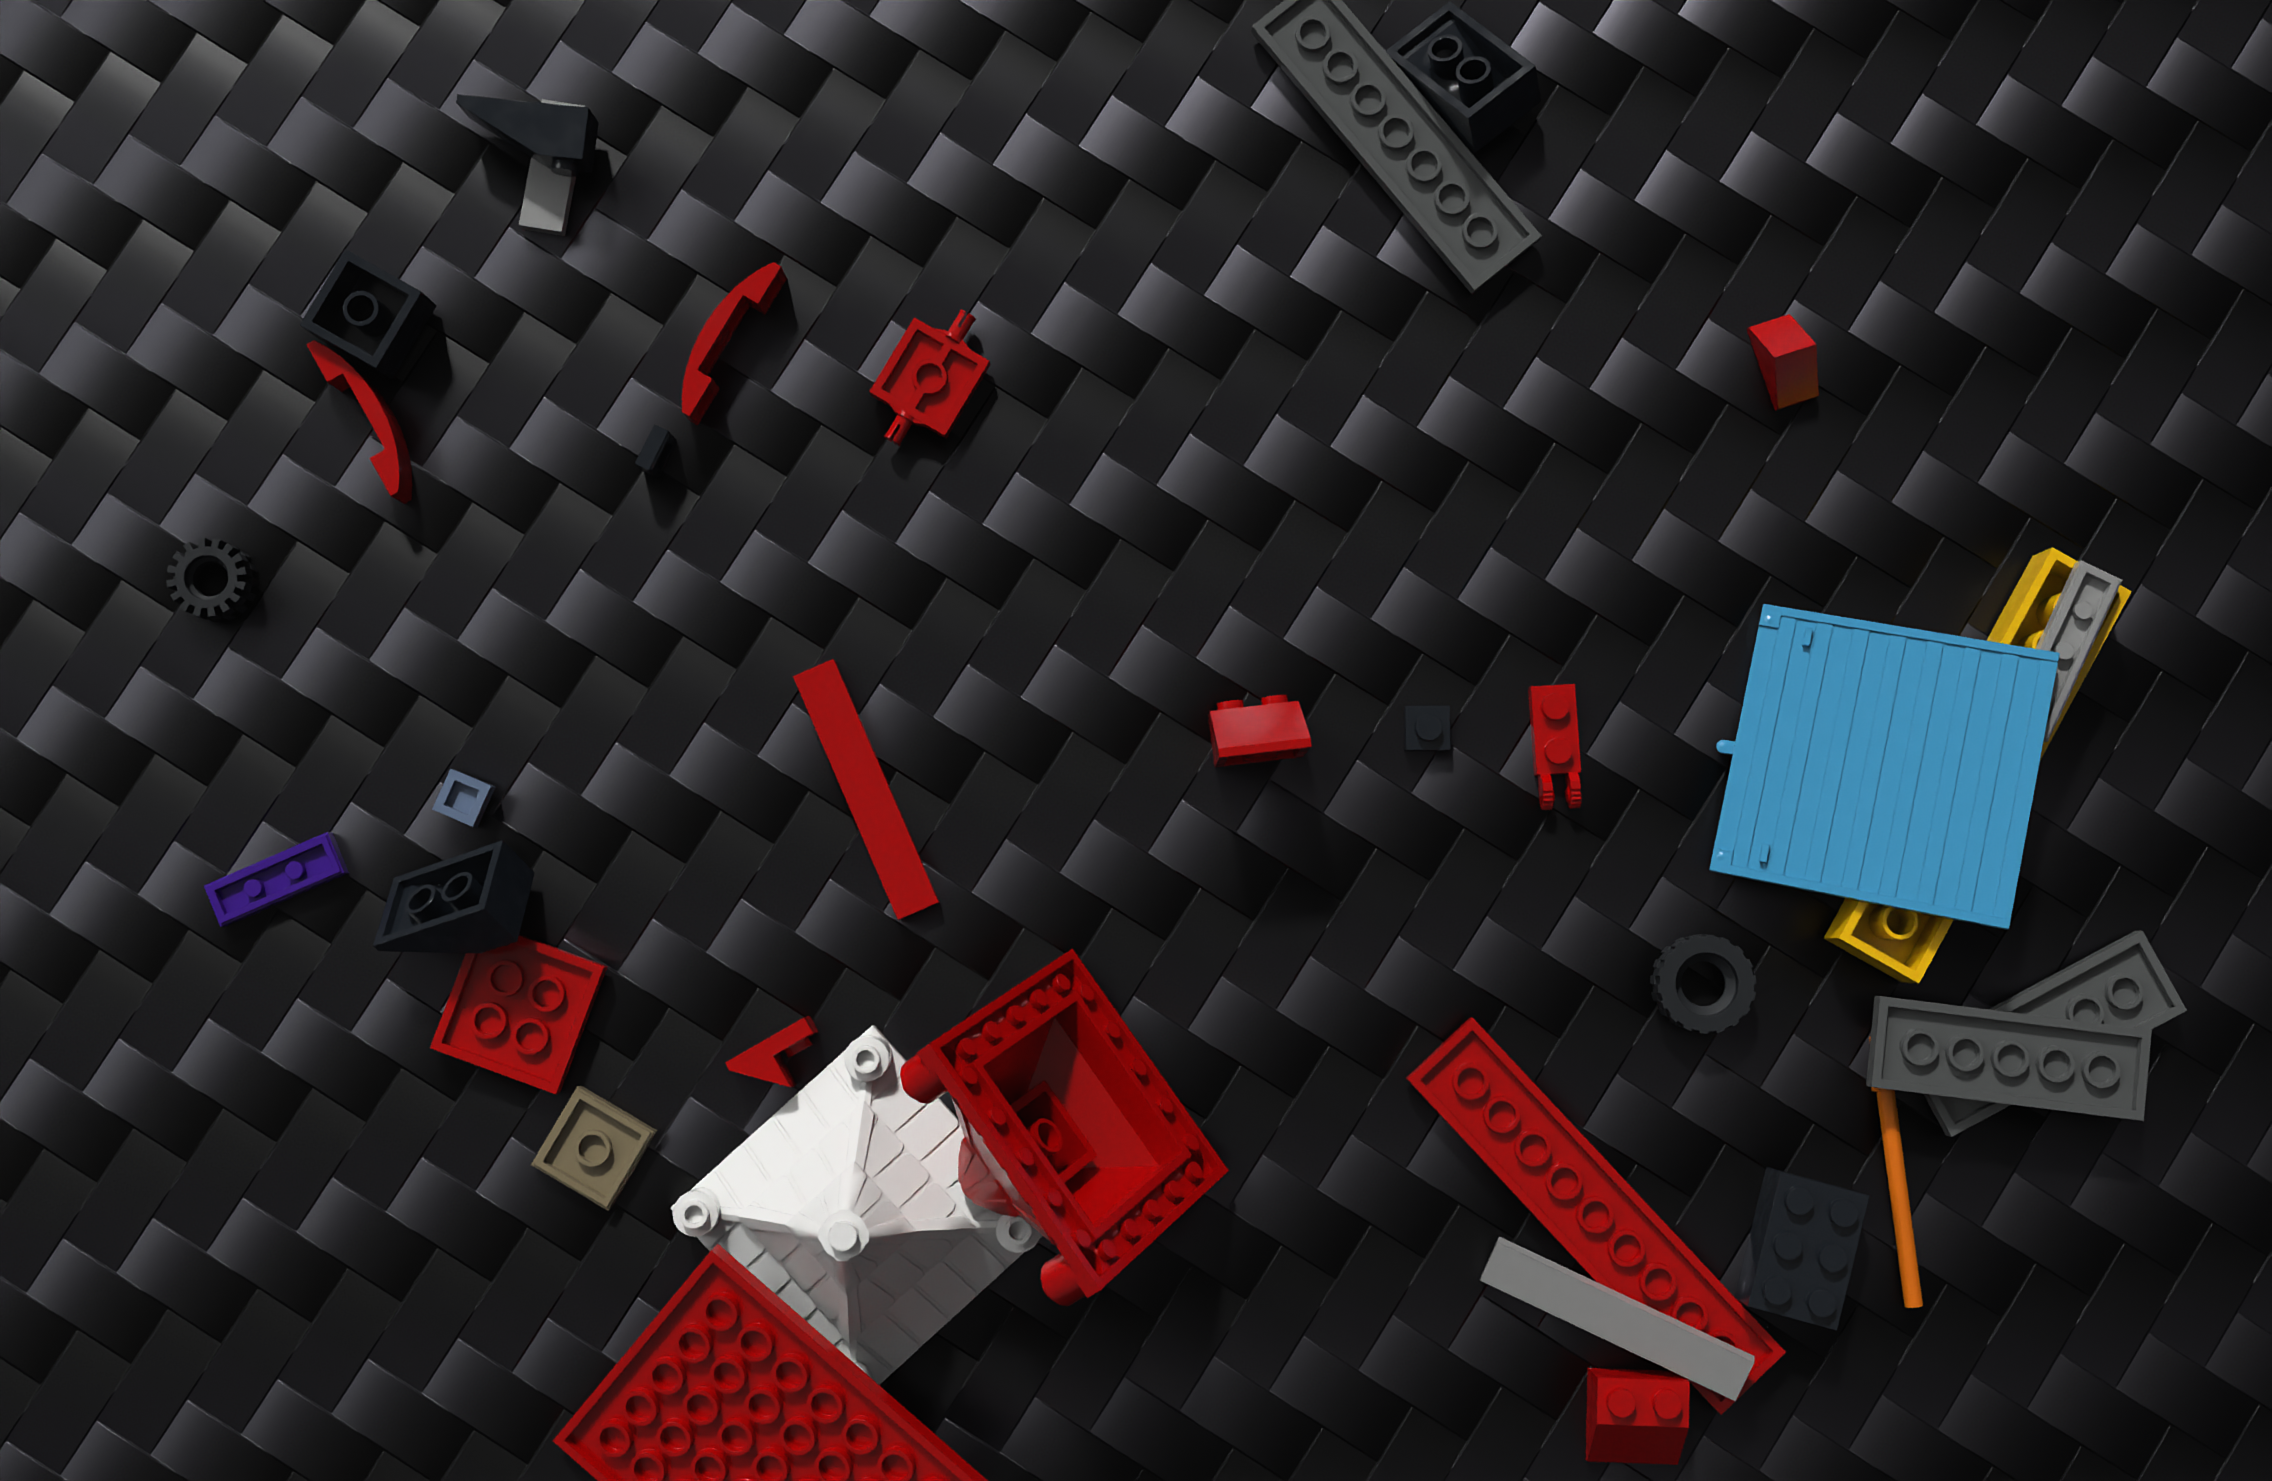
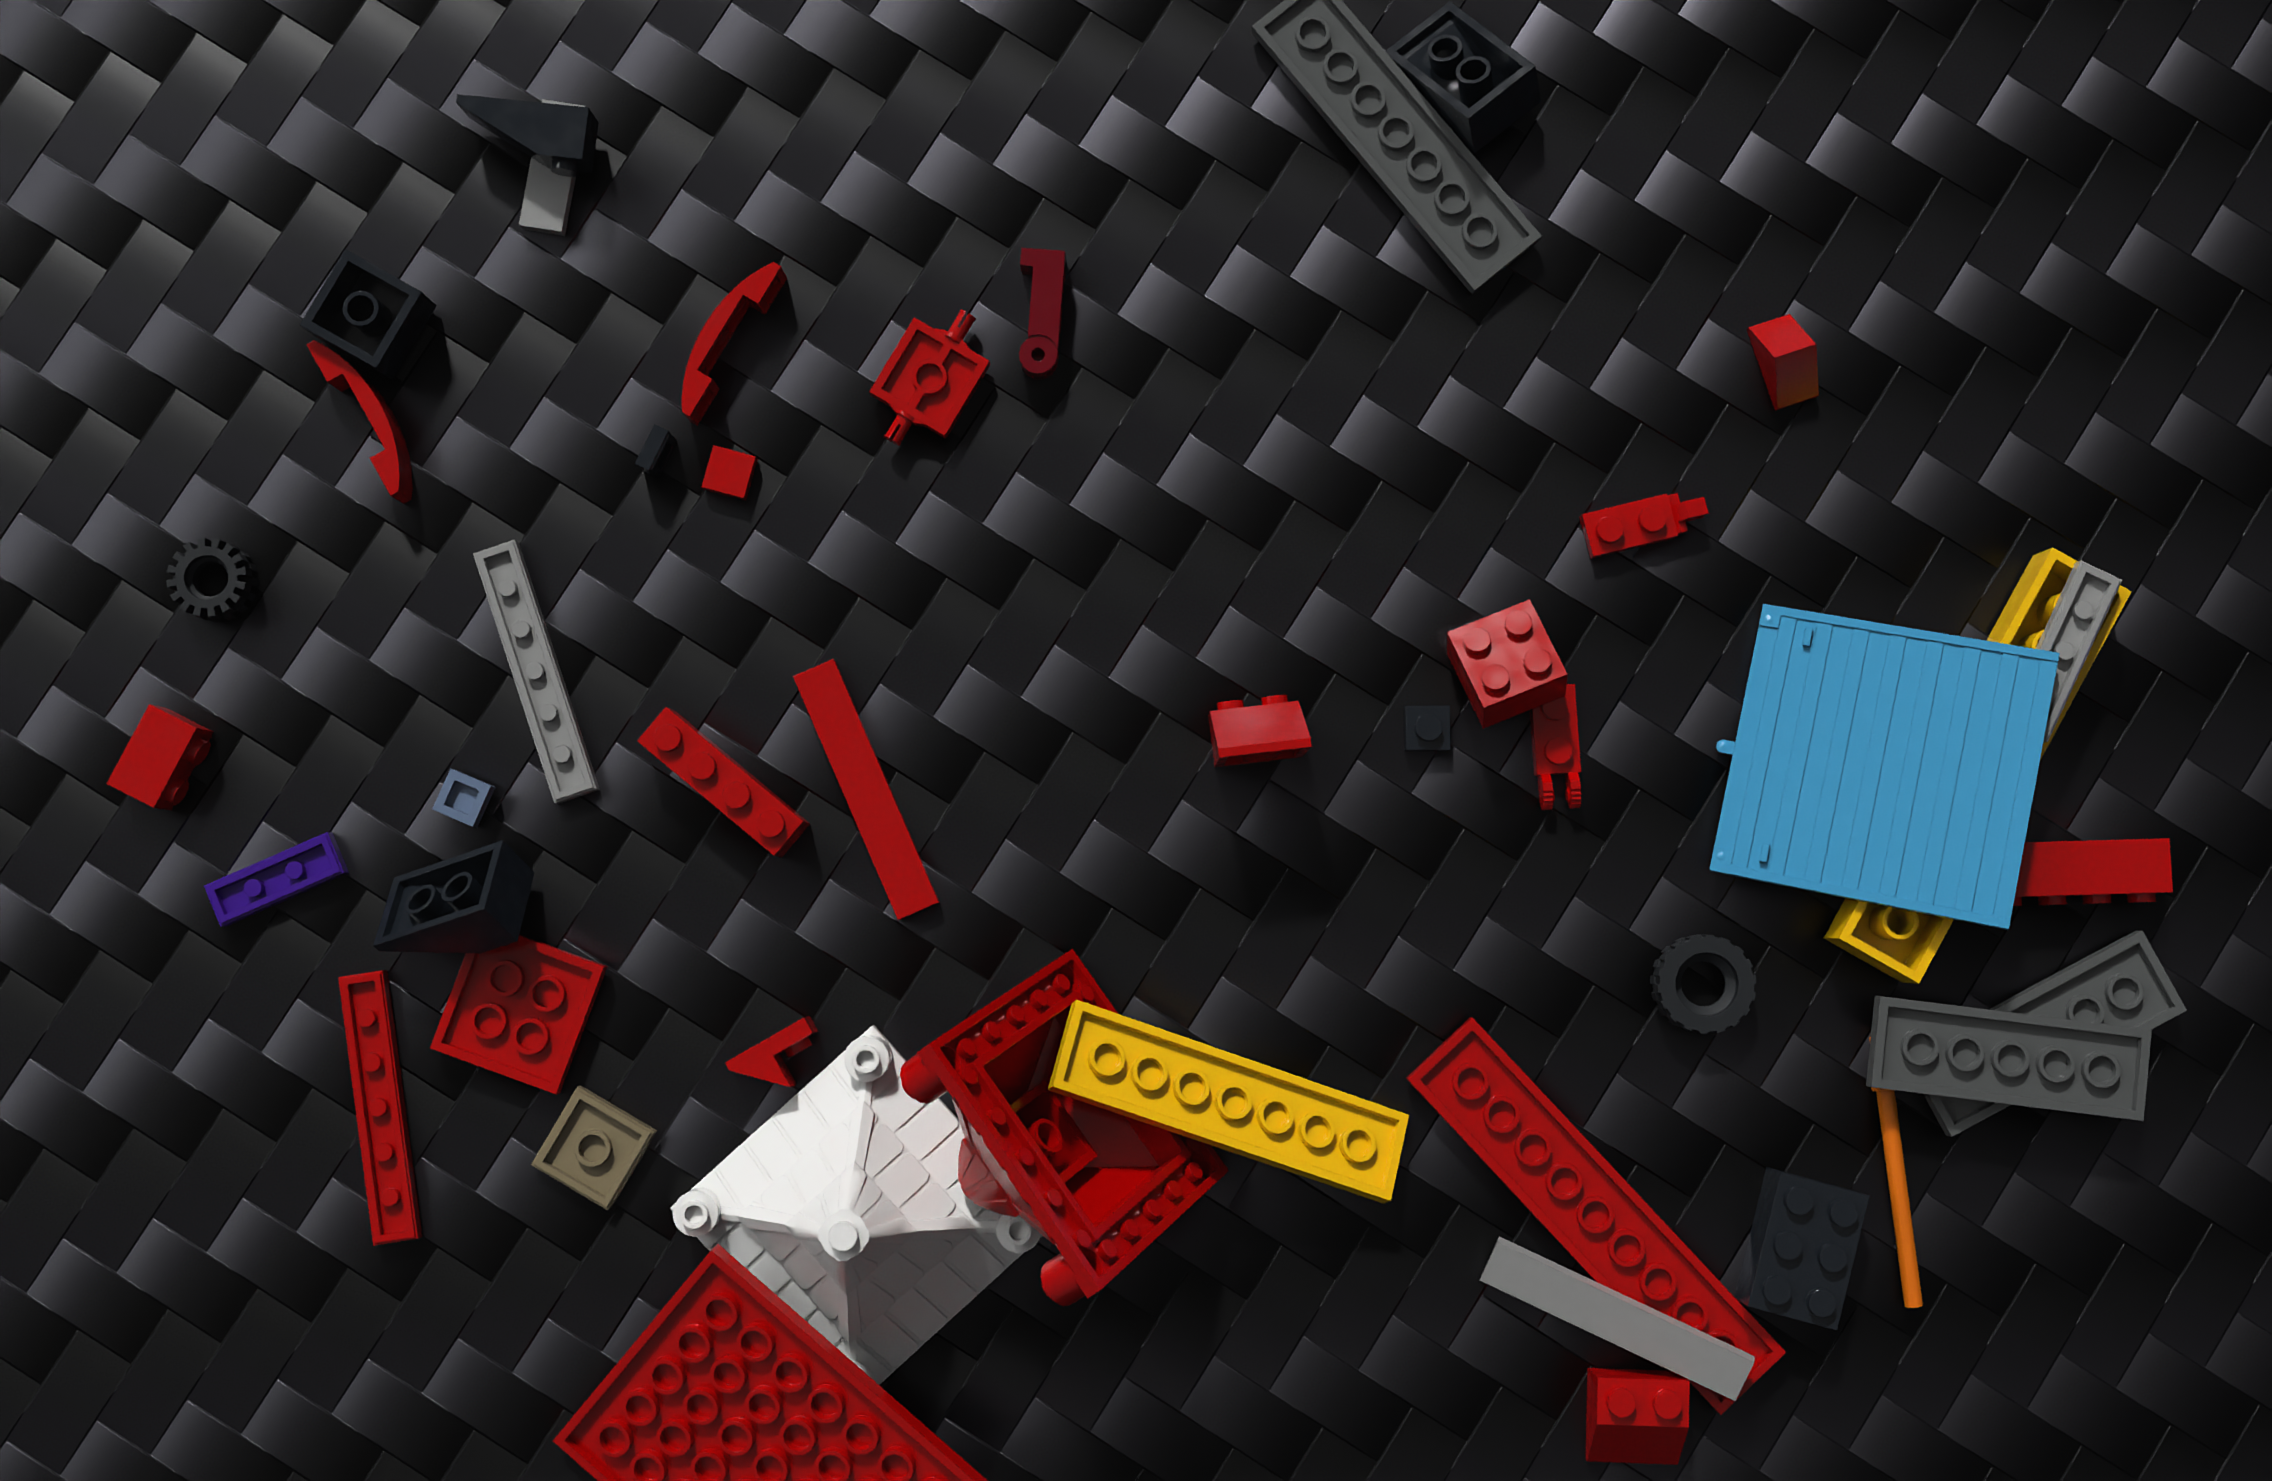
(161, 758): none -> red brick
(380, 1107): none -> red tile
(536, 671): none -> light grey tile
(723, 782): none -> red brick
(729, 472): none -> red tile
(1041, 350): none -> dark red leg
(1229, 1101): none -> yellow plate
(1506, 663): none -> red brick
(1639, 523): none -> red hinge
(2094, 870): none -> red brick

